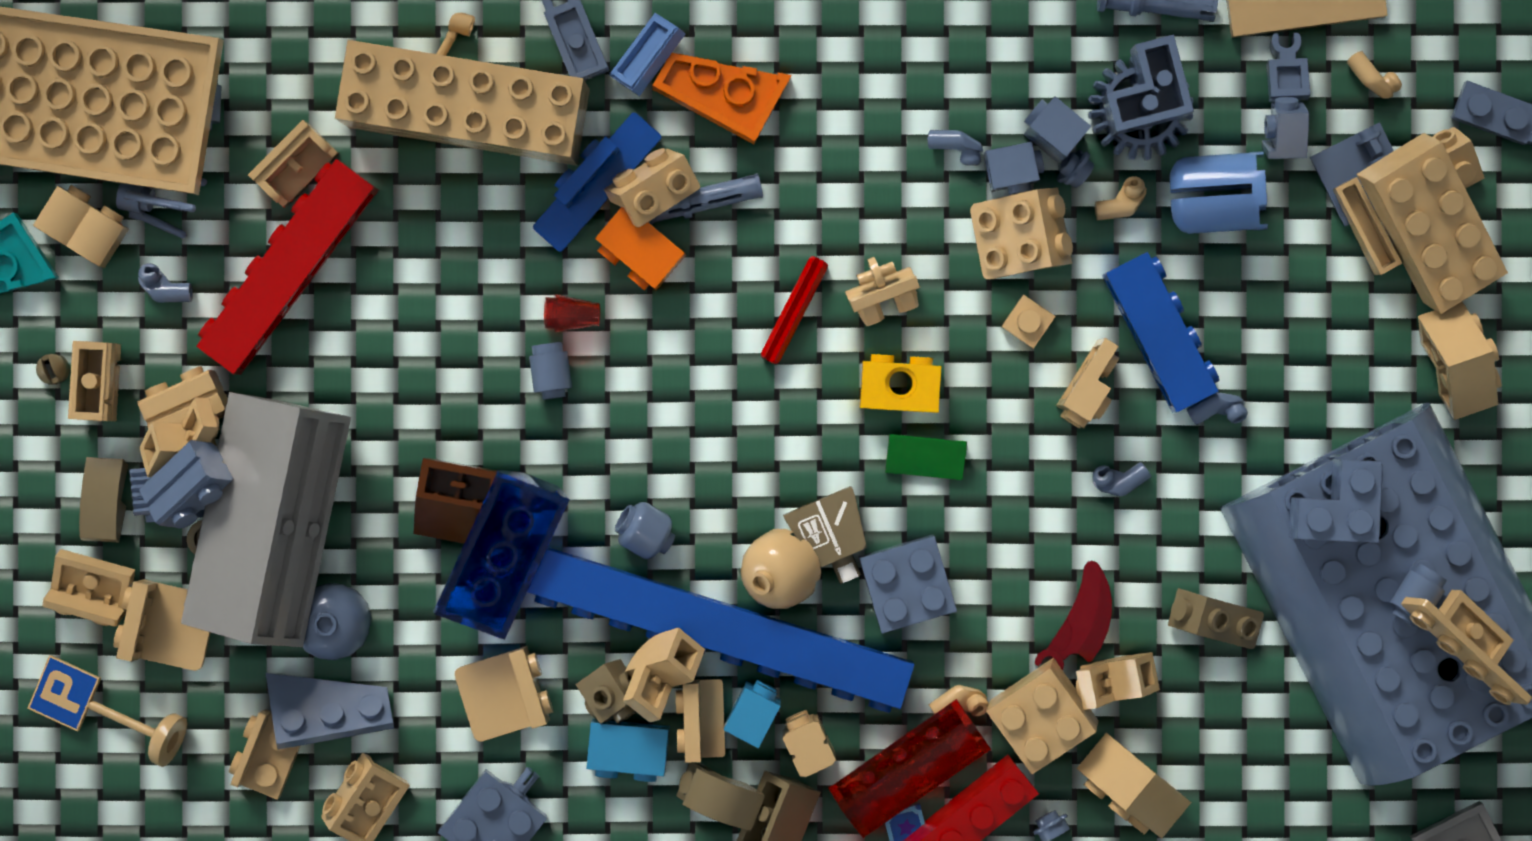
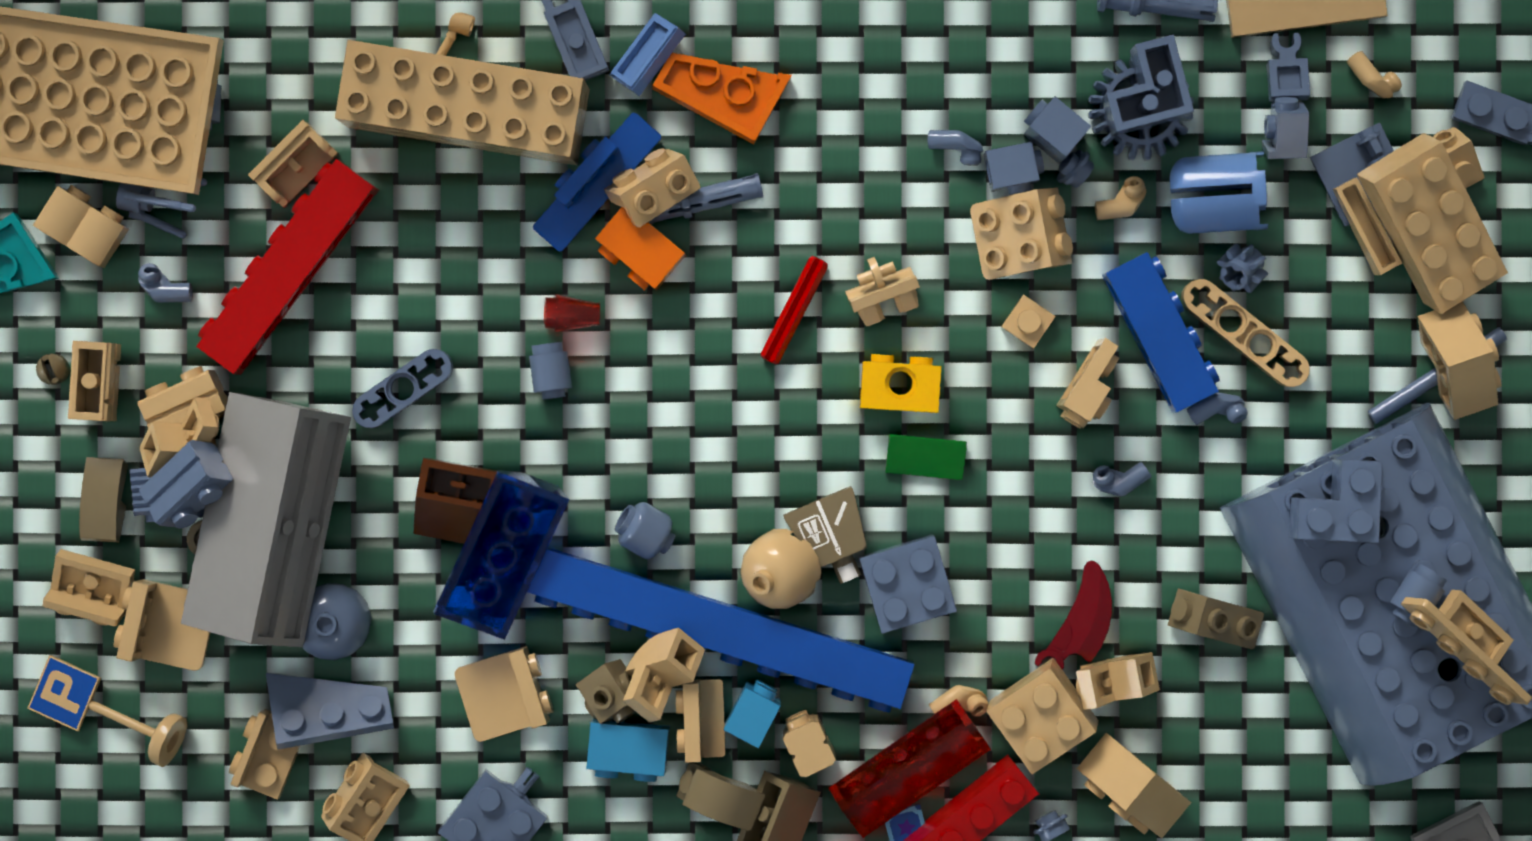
(384, 412): none -> sand blue beam
(1242, 268): none -> sand blue gear
(1247, 330): none -> tan beam
(1418, 387): none -> sand blue bar

